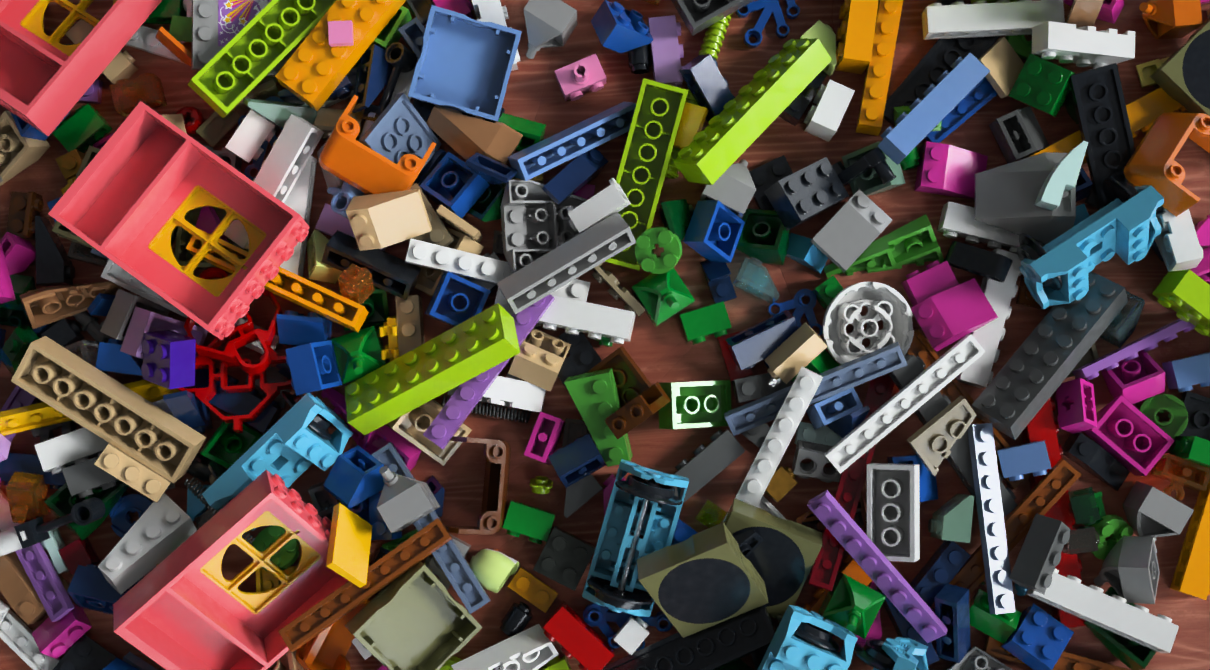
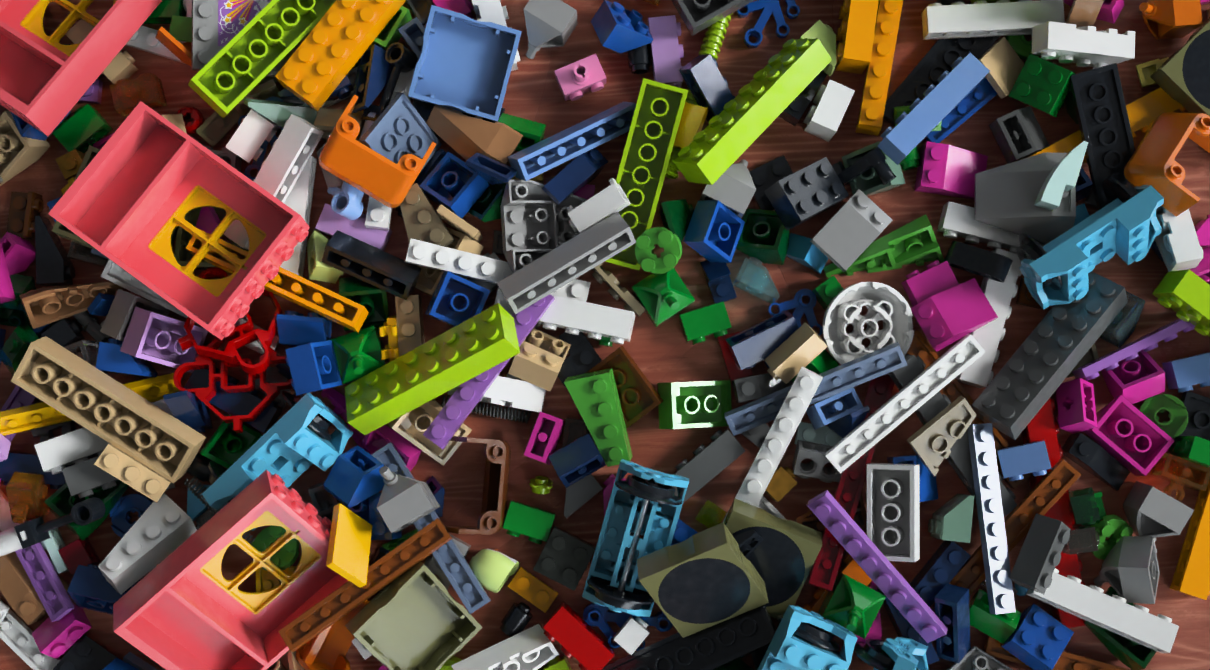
(169, 359): dark purple brick -> none
(340, 33): bright pink tile -> none
(356, 283): clear orange brick -> none
(387, 218): tan slope -> none
(637, 410): reddish brown panel -> none

